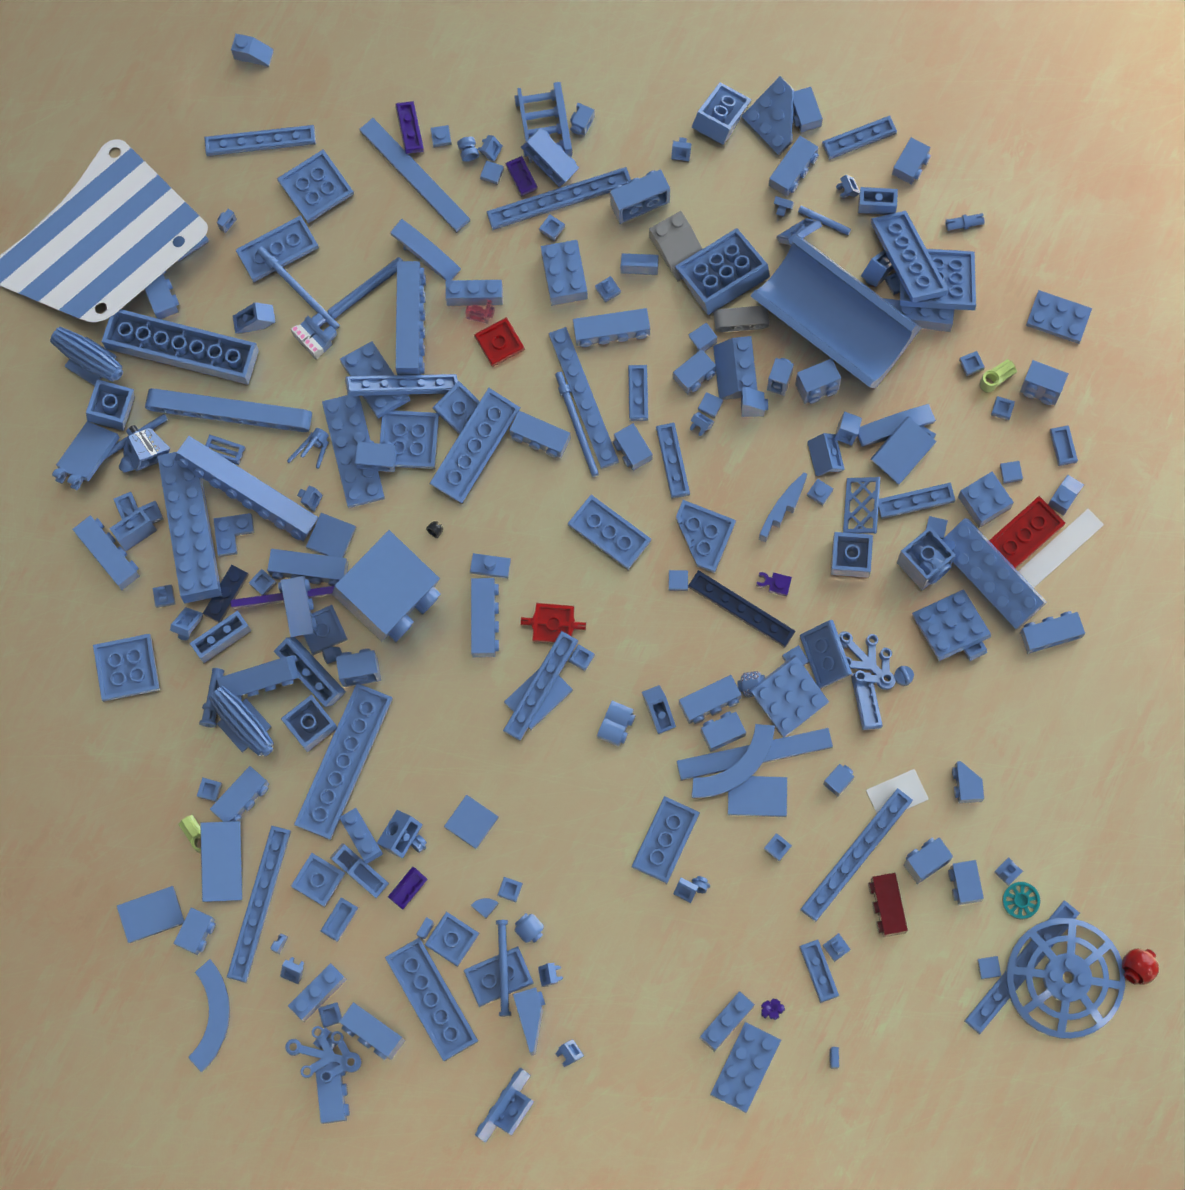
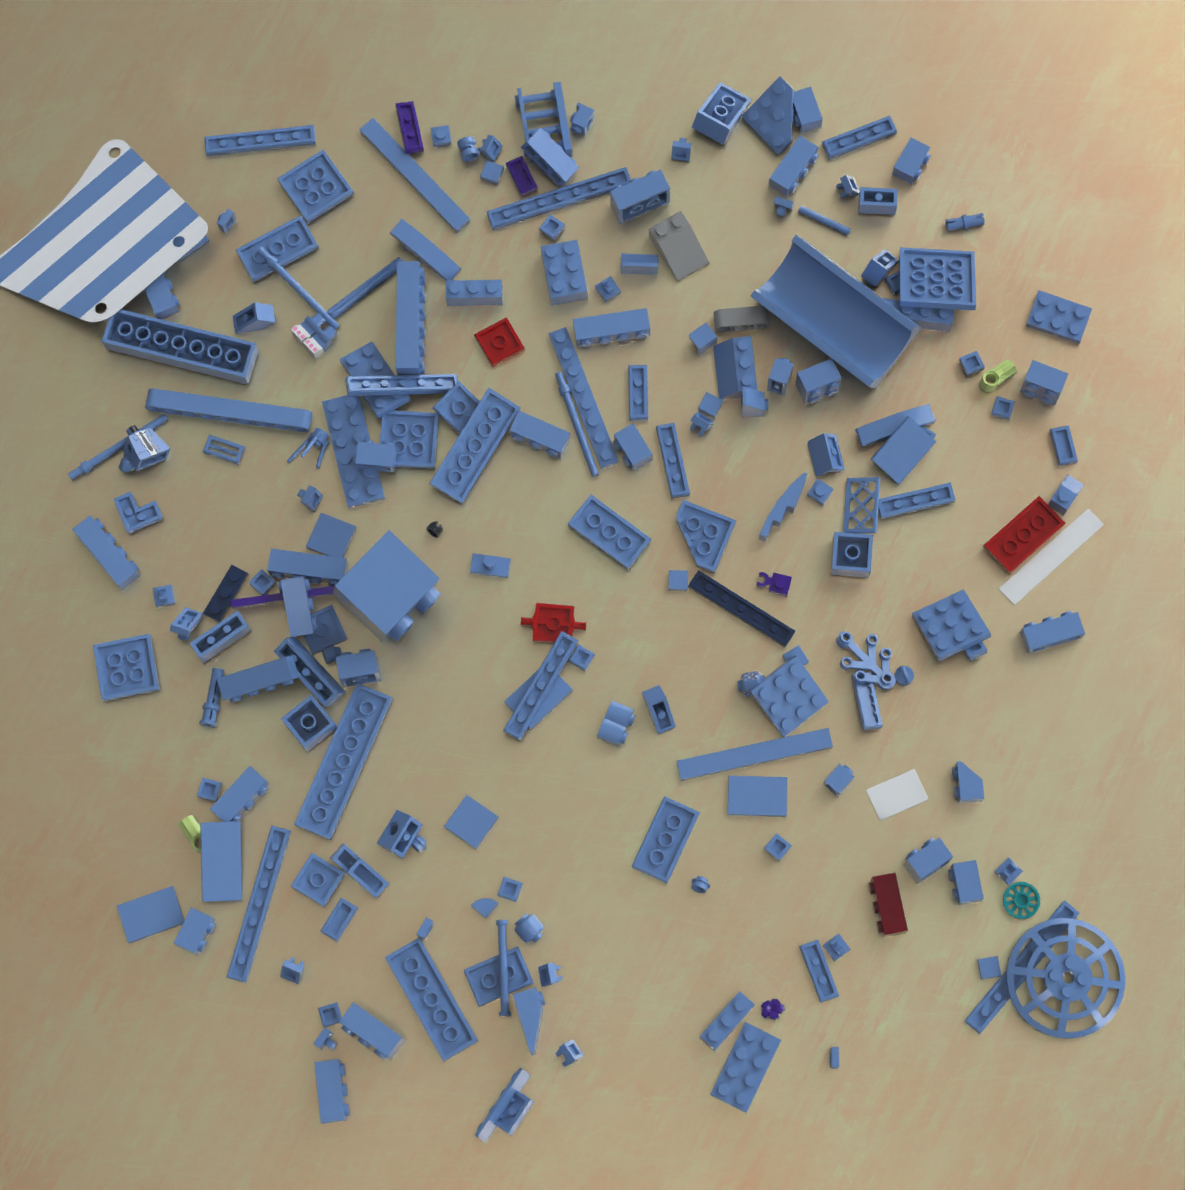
(85, 455): medium blue tile -> none
(86, 357): medium blue plate -> none
(110, 405): medium blue brick -> none
(133, 529): medium blue panel -> none
(189, 531): medium blue brick -> none
(218, 1016): medium blue tile -> none
(228, 528): medium blue plate -> none
(242, 722): medium blue plate -> none
(245, 488): medium blue brick -> none
(251, 50): medium blue slope -> none
(278, 945): medium blue tile -> none
(317, 992): medium blue brick -> none
(326, 1056): medium blue plant -> none
(361, 836): medium blue plate -> none
(407, 888): dark purple plate -> none
(452, 939): medium blue tile -> none
(479, 314): clear pink bracket -> none
(483, 617): medium blue brick -> none
(685, 890): medium blue tile -> none
(694, 372): medium blue brick -> none
(710, 700): medium blue brick -> none
(722, 731): medium blue brick -> none
(723, 271): medium blue slope -> none
(741, 771): medium blue tile -> none
(801, 229): medium blue tile -> none
(825, 654): medium blue tile -> none
(848, 428): medium blue panel -> none
(856, 855): medium blue tile -> none
(909, 256): medium blue plate -> none
(926, 559): medium blue brick -> none
(938, 525): medium blue tile -> none
(985, 499): medium blue brick -> none
(993, 574): medium blue brick -> none
(1011, 472): medium blue tile -> none
(1140, 966): red plant -> none

